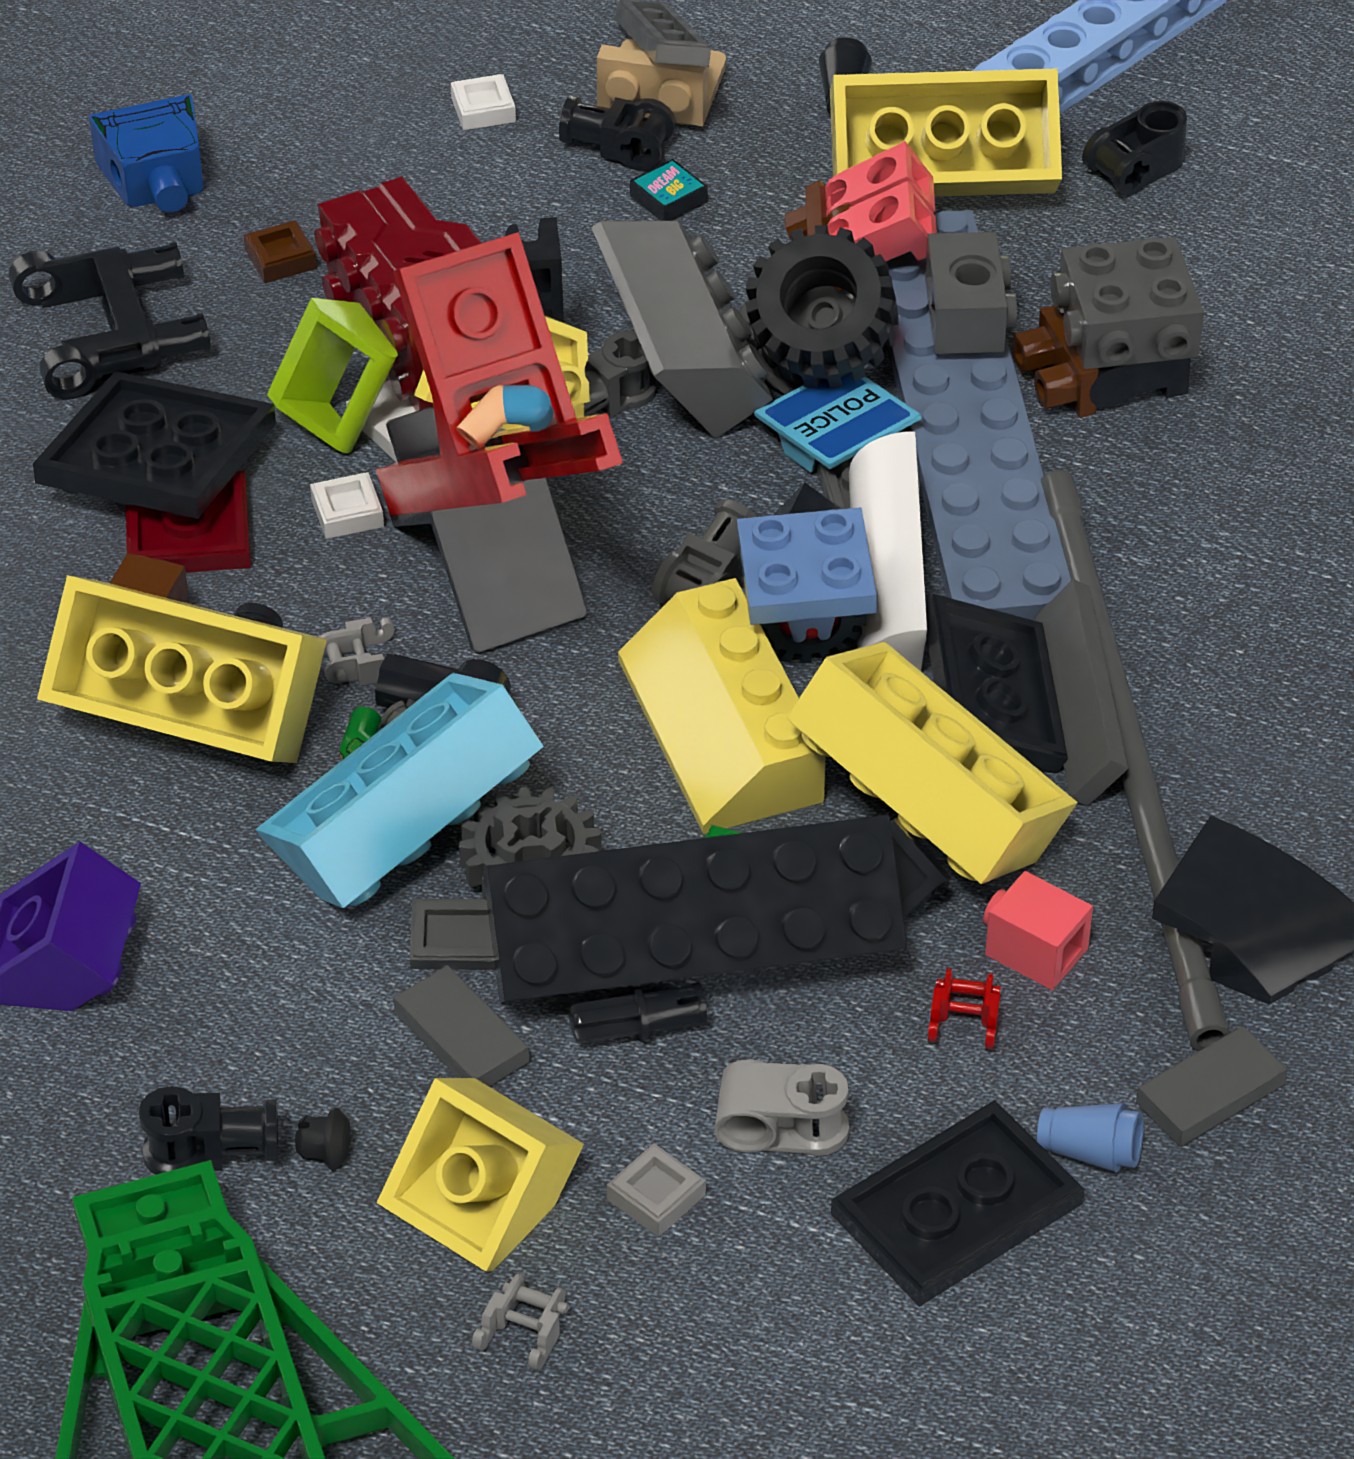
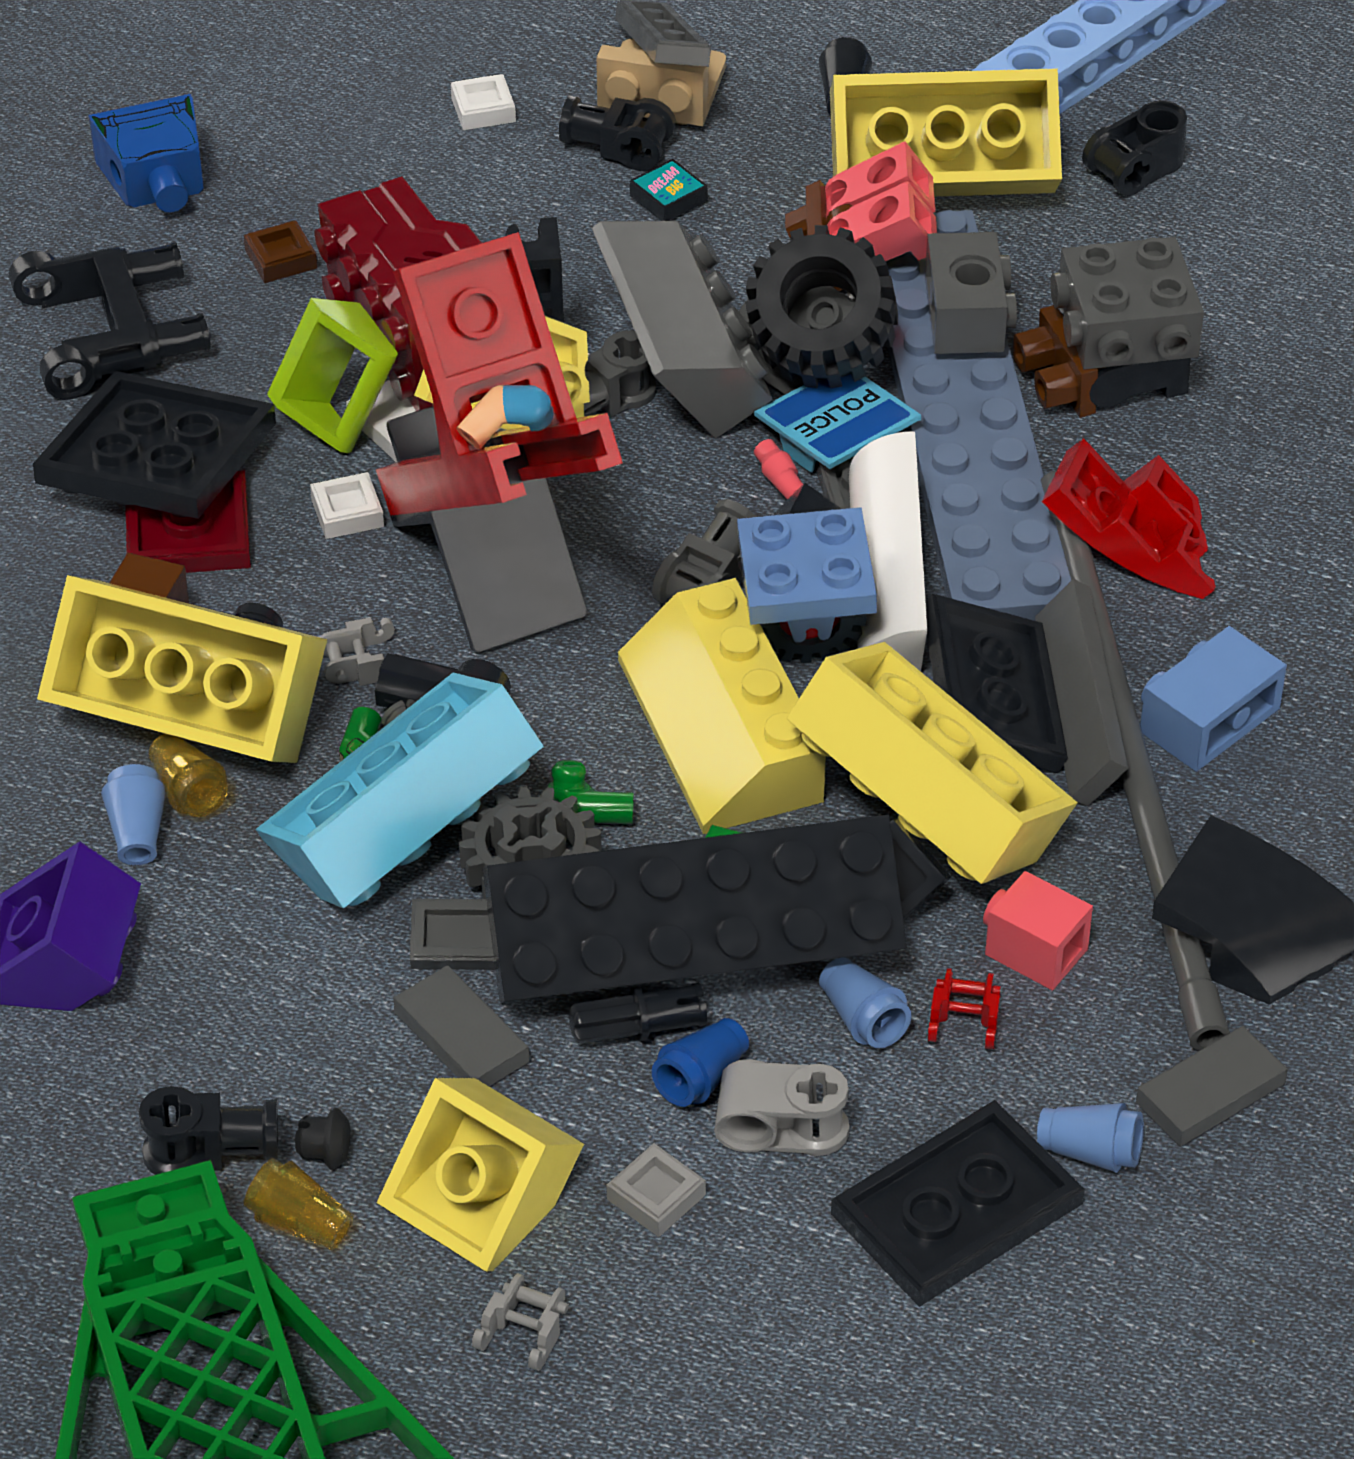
(134, 808): none -> medium blue cone
(188, 776): none -> clear yellow cone
(297, 1205): none -> clear yellow cone
(607, 806): none -> green arm
(693, 1065): none -> blue cone
(778, 467): none -> coral piece
(866, 1003): none -> medium blue cone
(1139, 522): none -> red slope
(1212, 697): none -> medium blue brick

